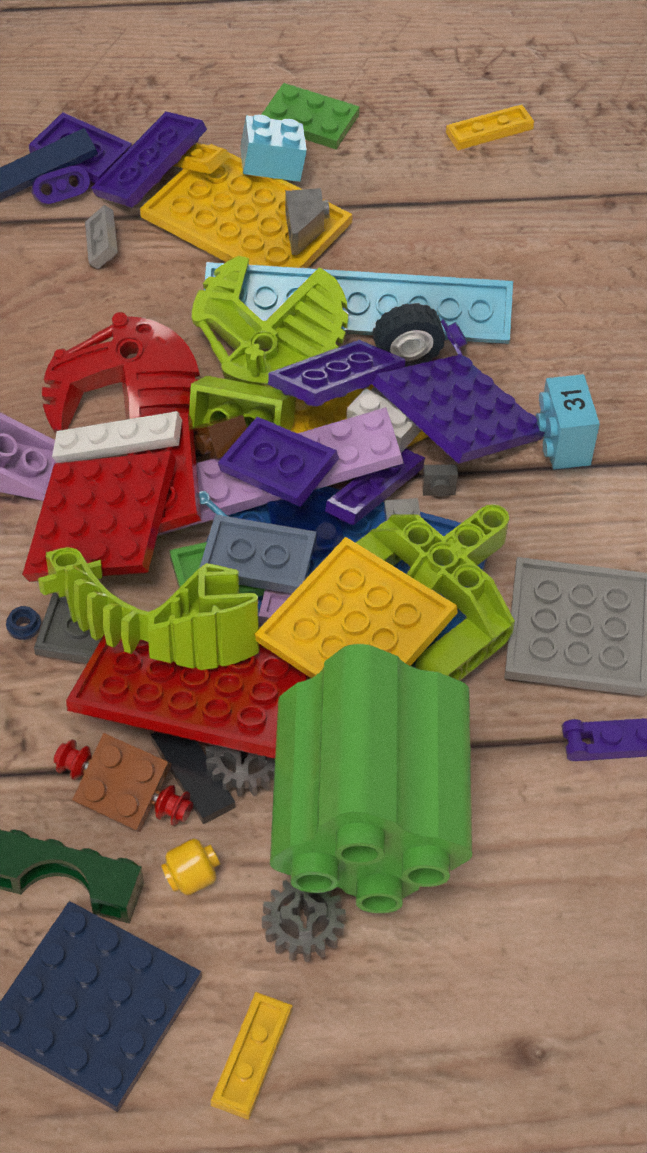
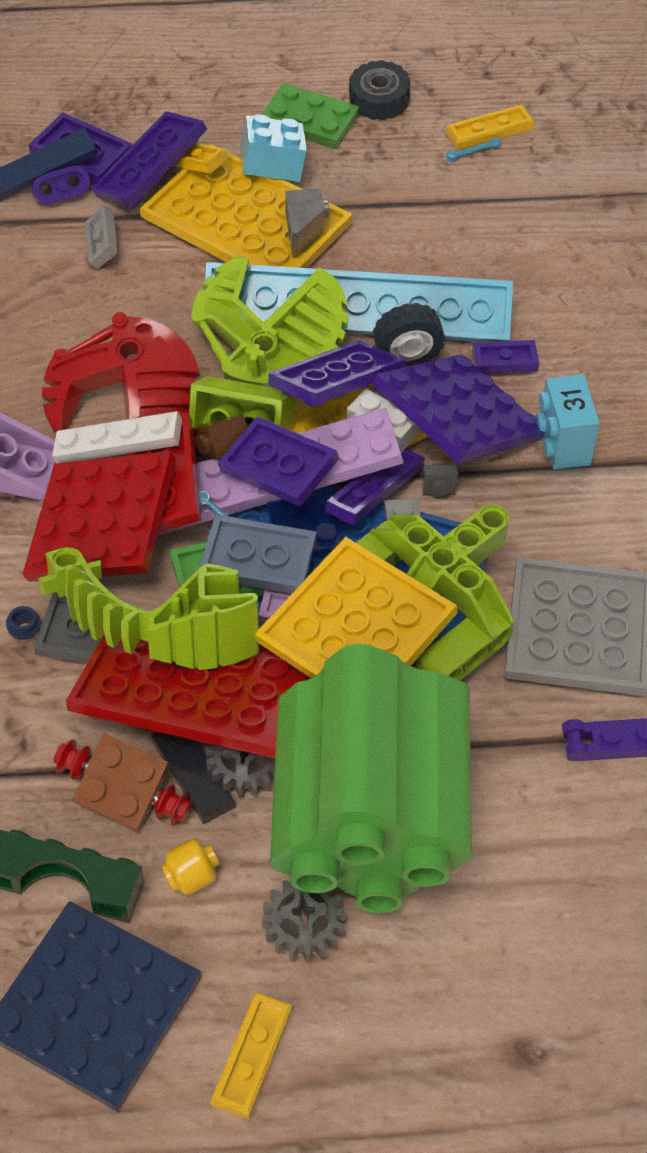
(380, 89): none -> black wheel
(452, 155): none -> dark azure hinge
(455, 335): dark purple plate -> none
(505, 356): none -> dark purple plate

